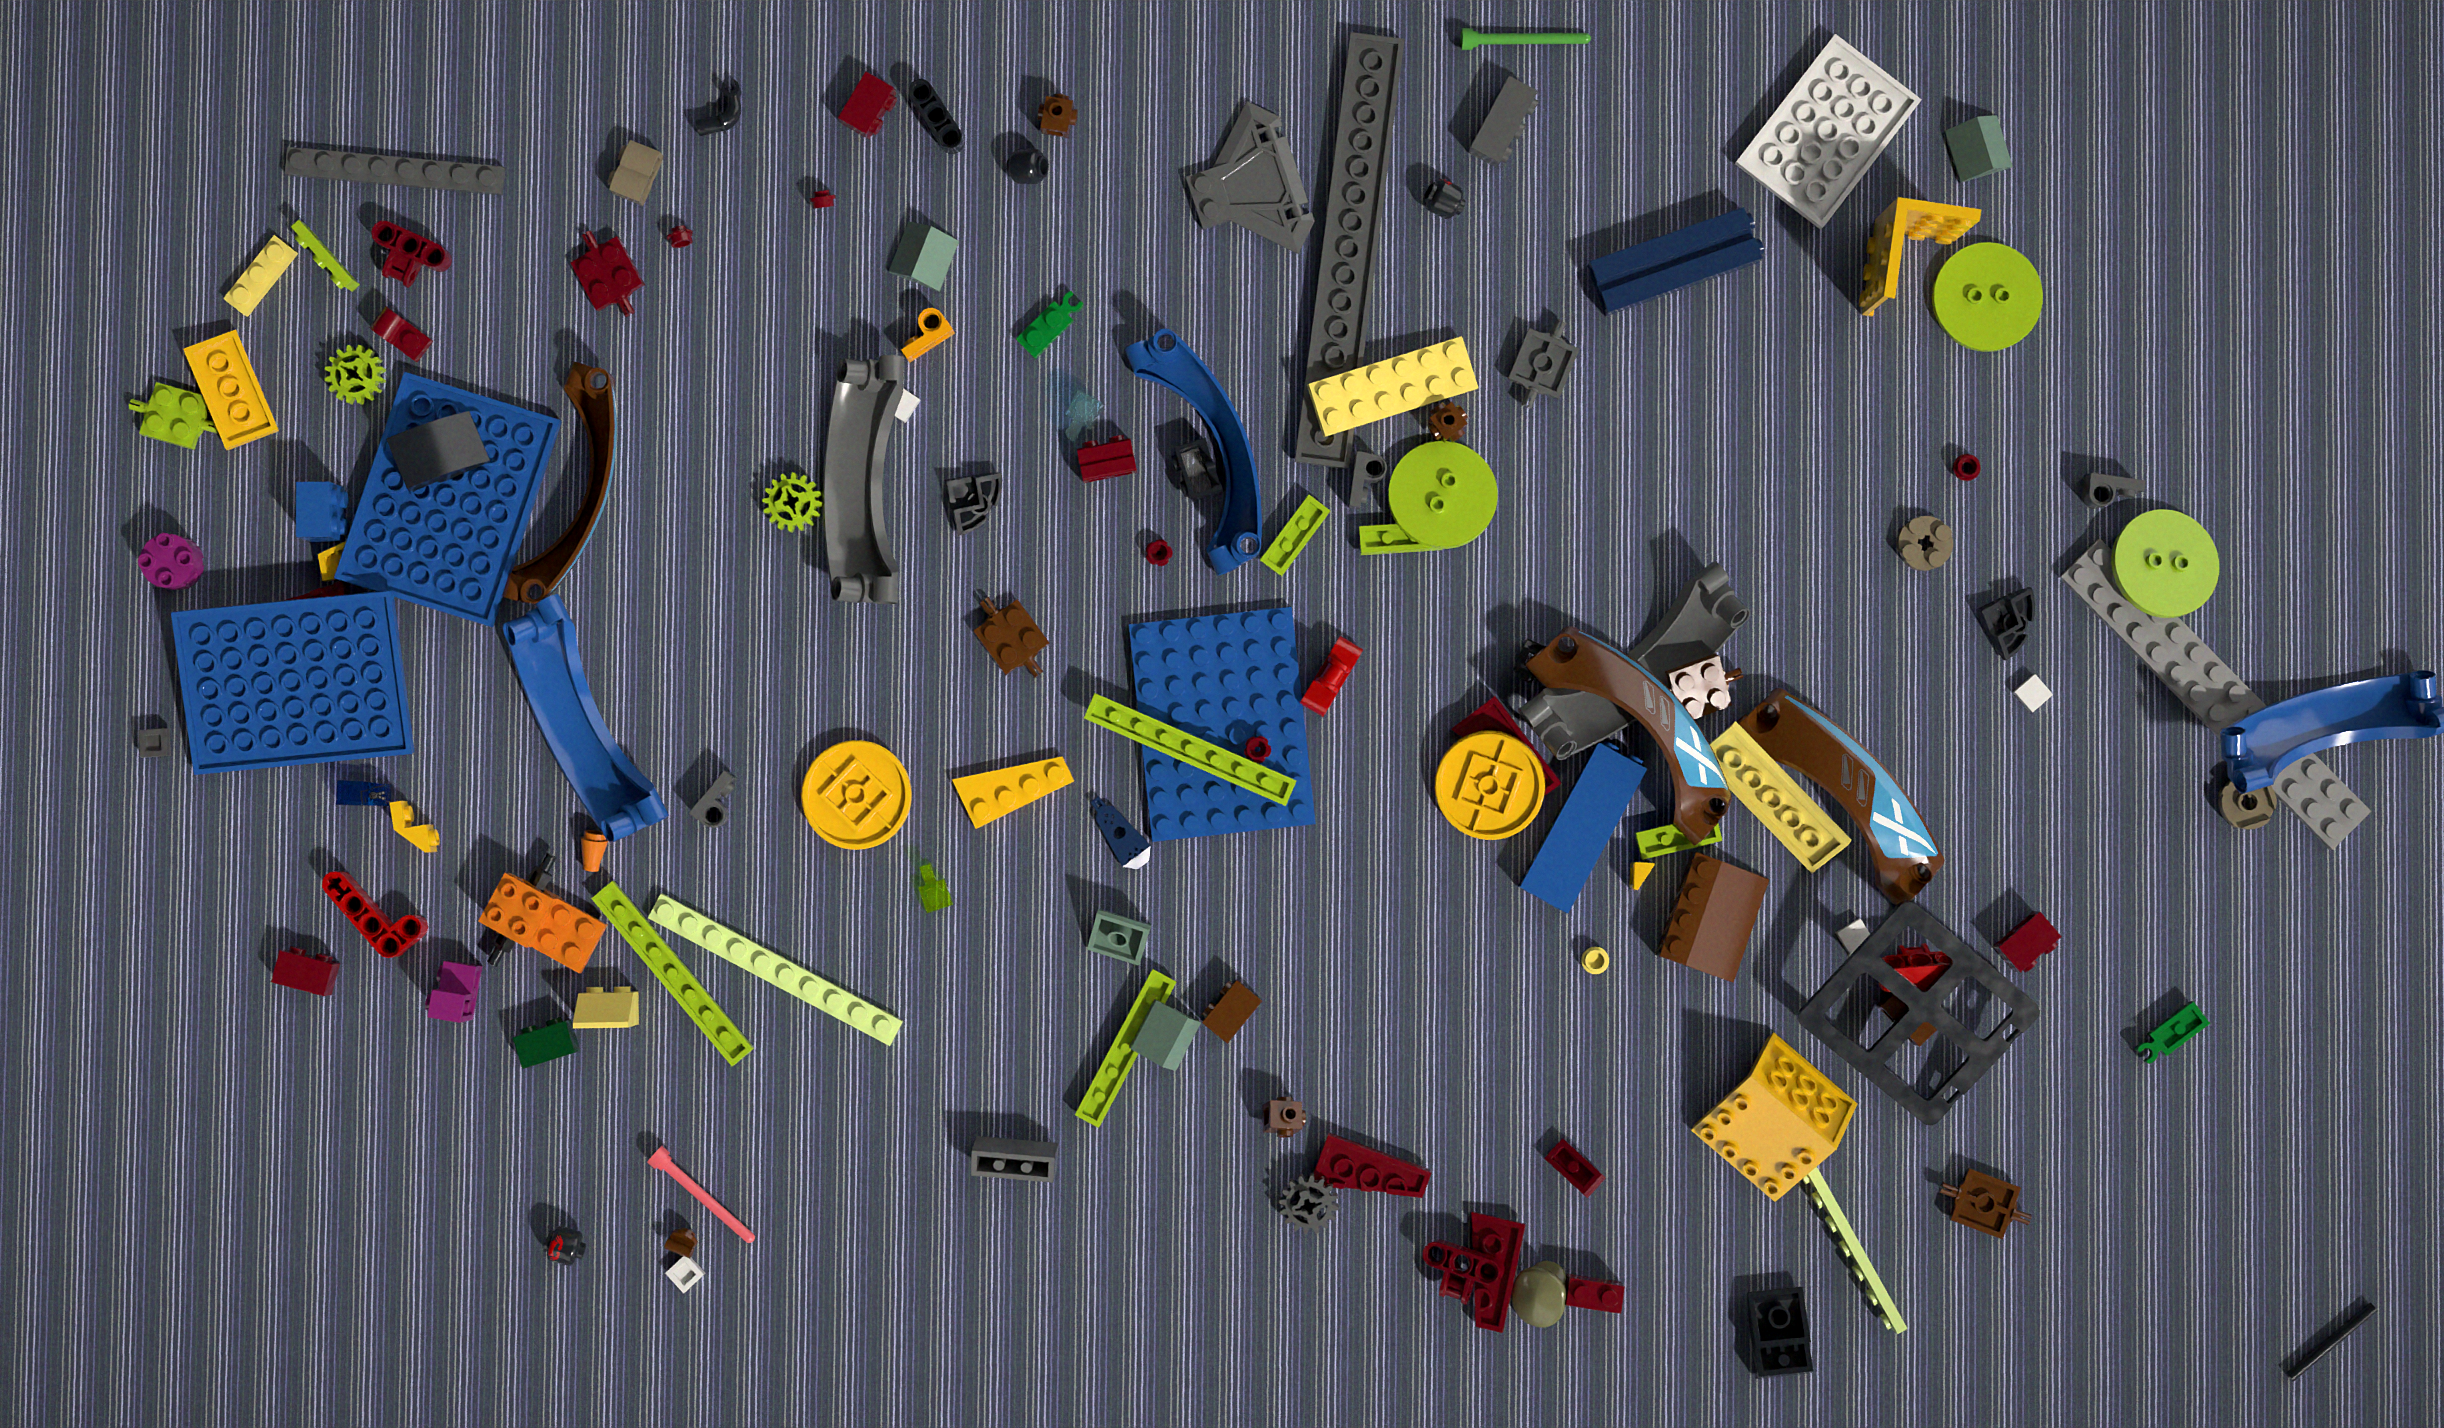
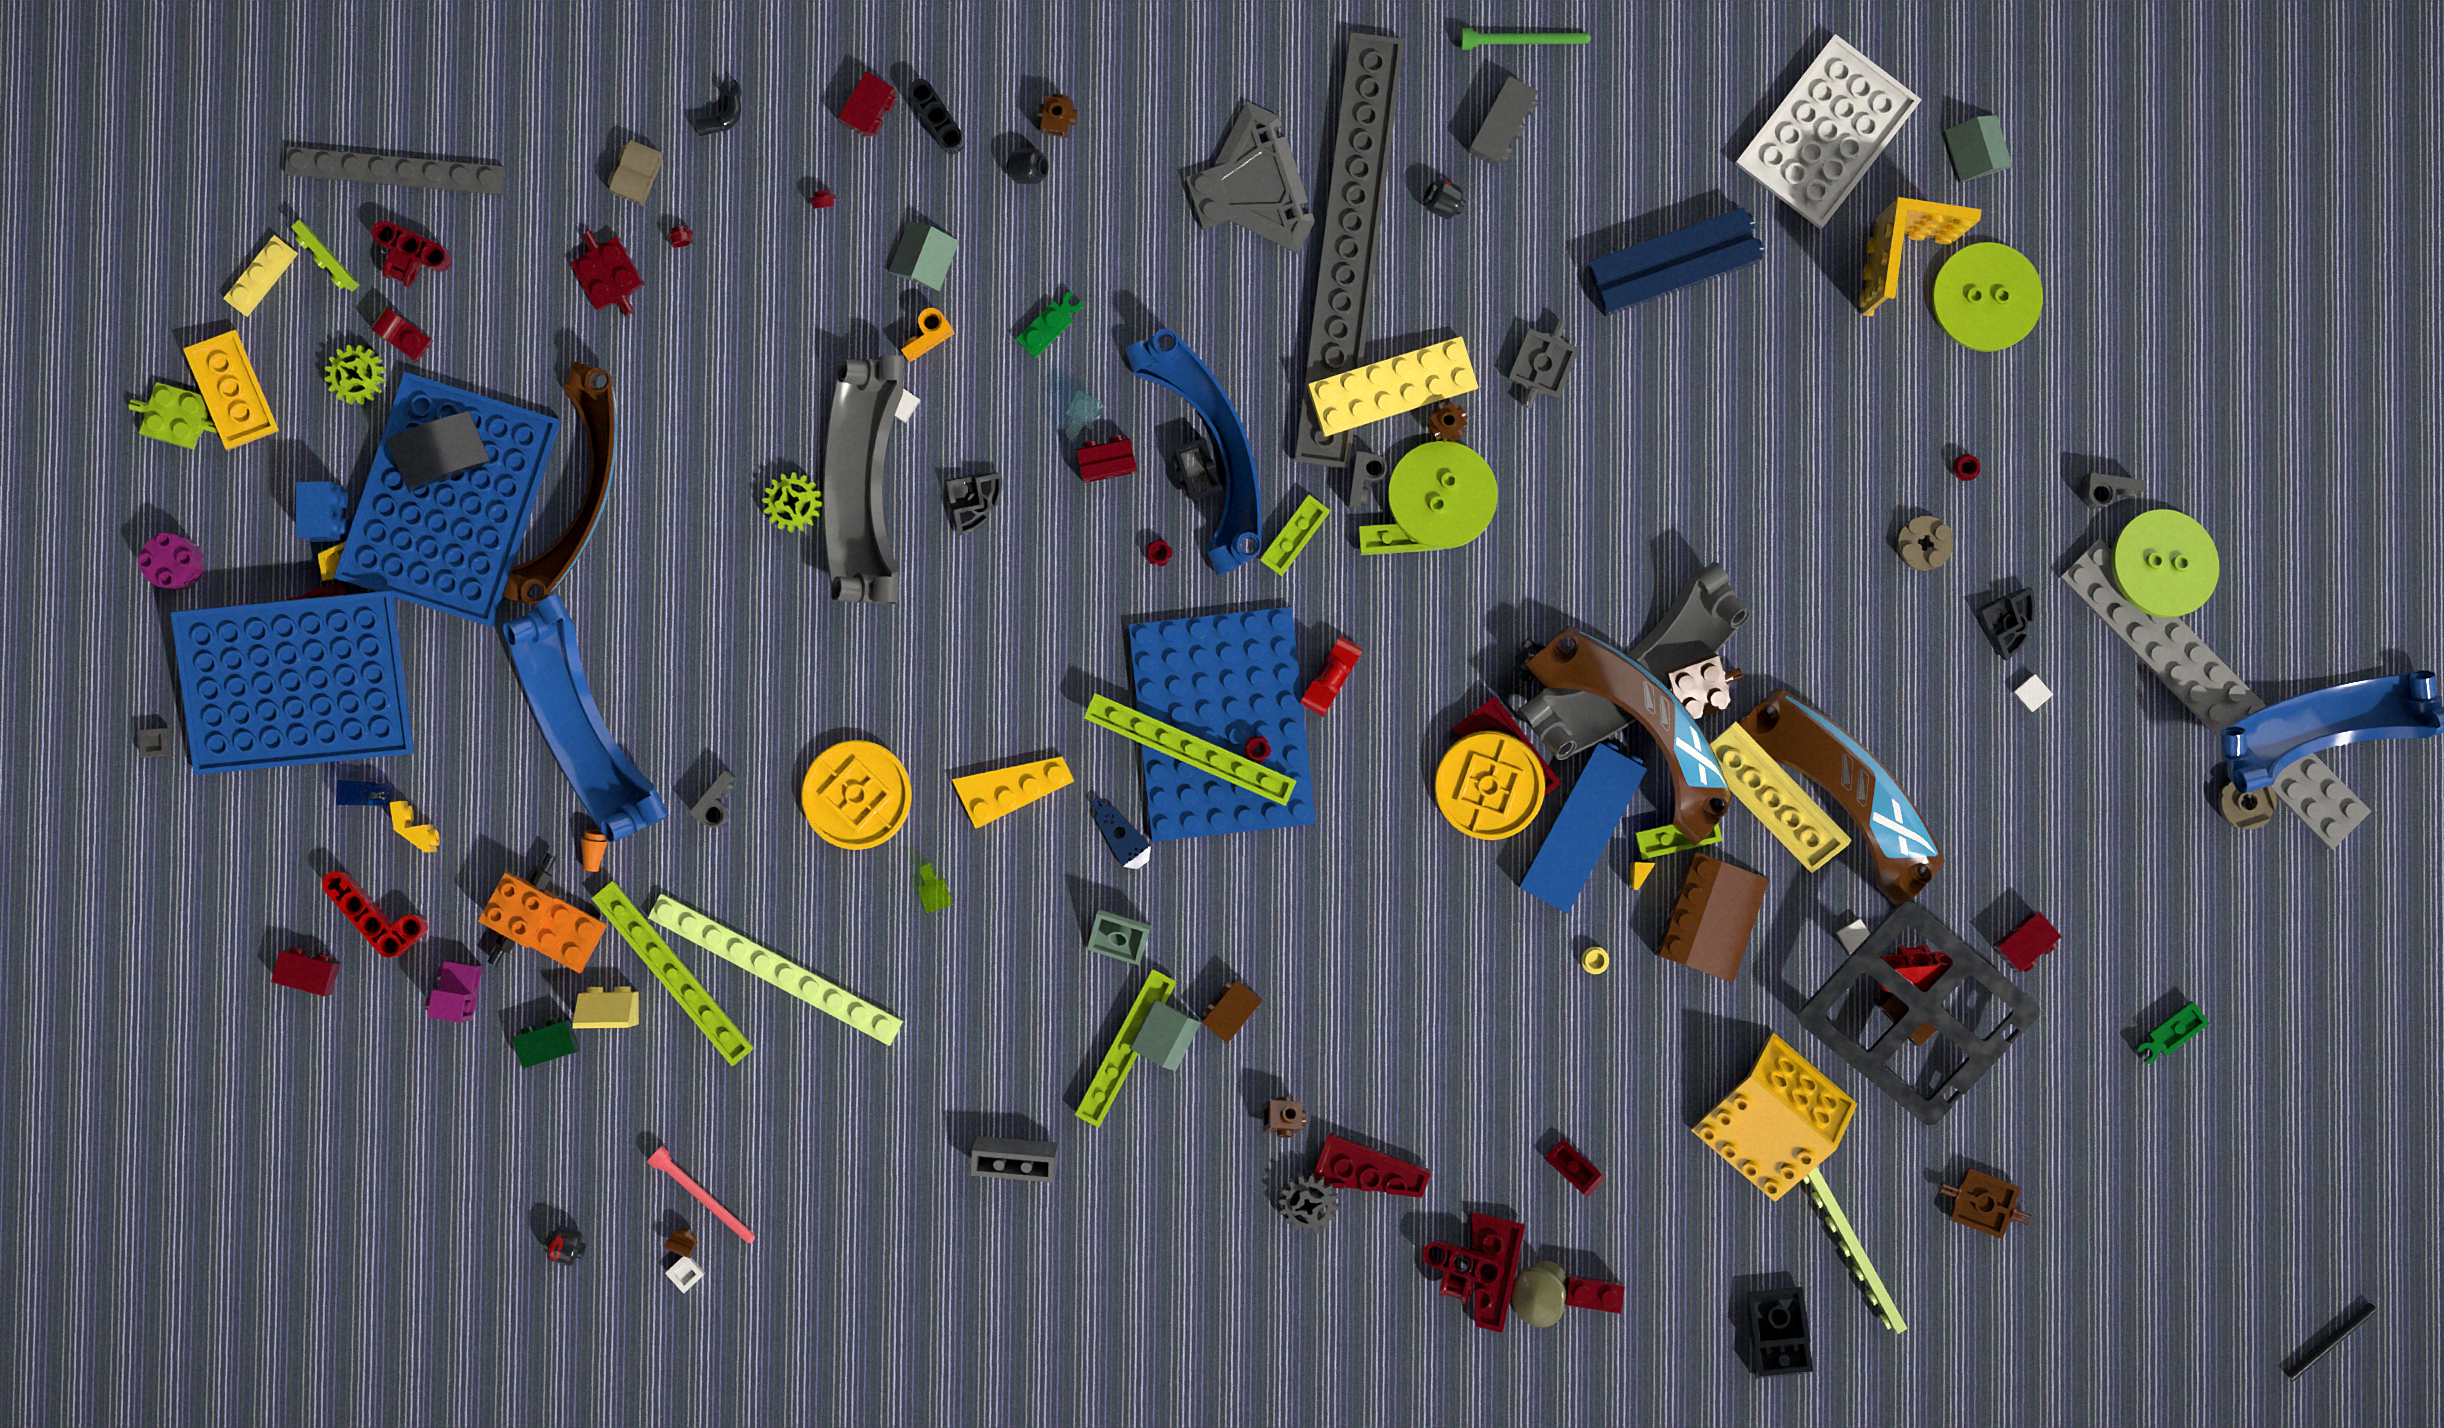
(1011, 637): reddish brown plate -> none

